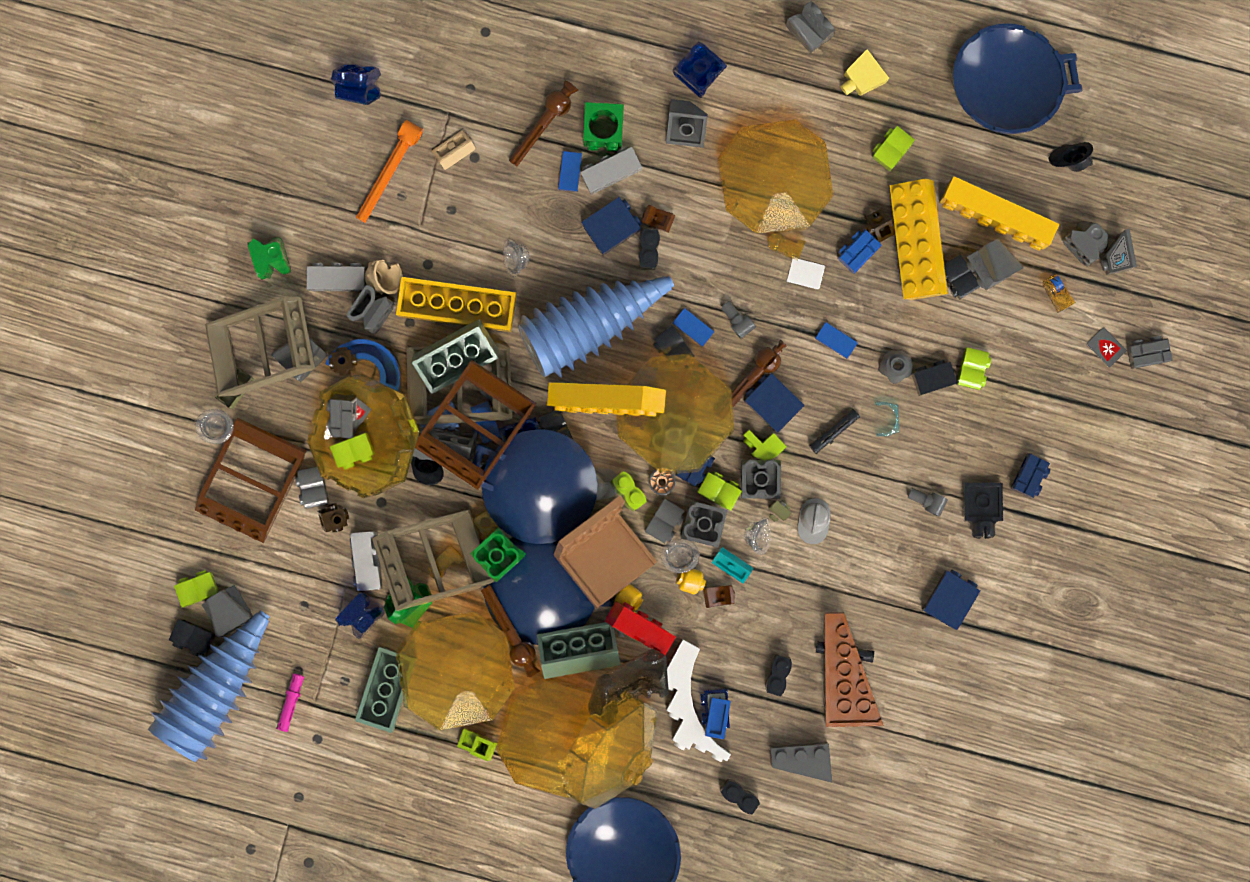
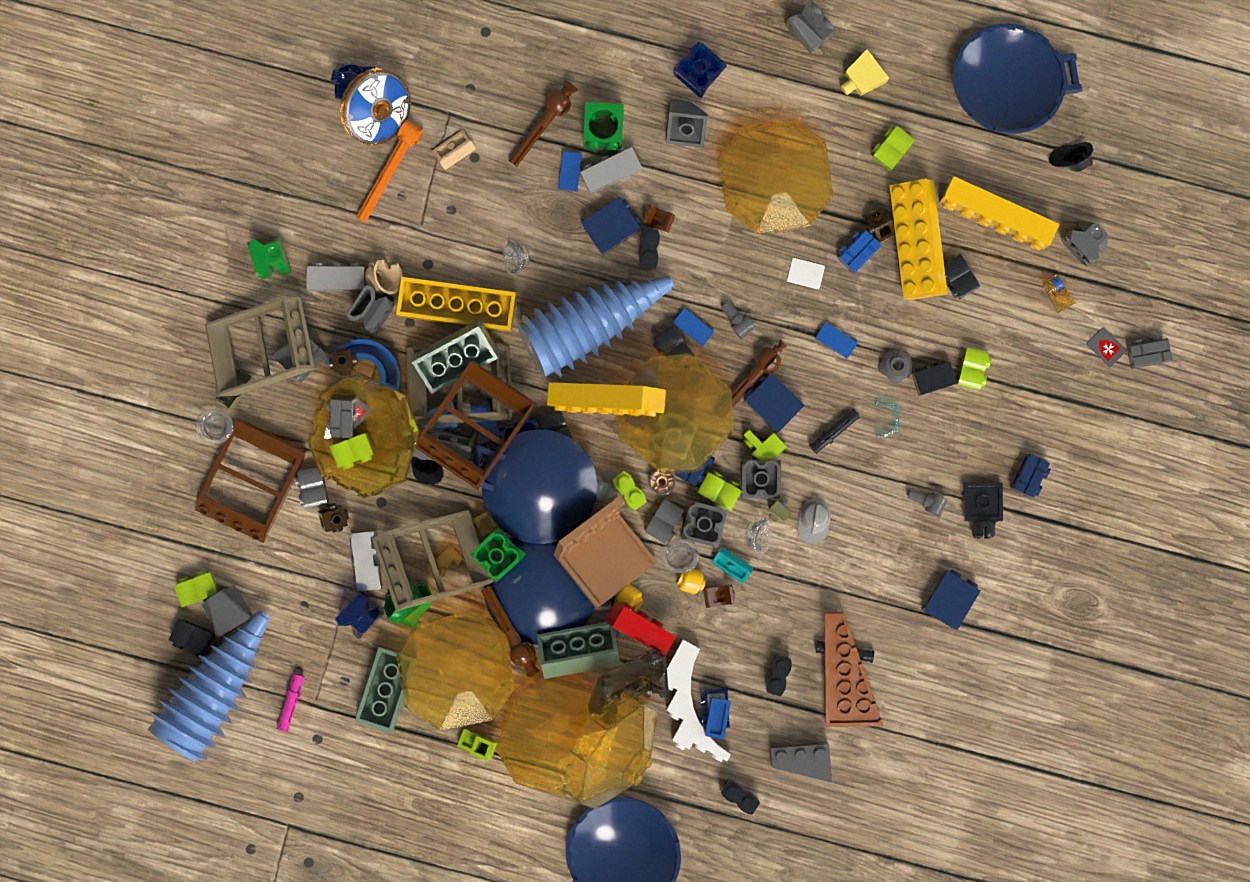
(375, 106): none -> dish
(785, 247): clear yellow leg -> none
(993, 264): dark grey piece -> none
(1120, 255): dark grey slope -> none

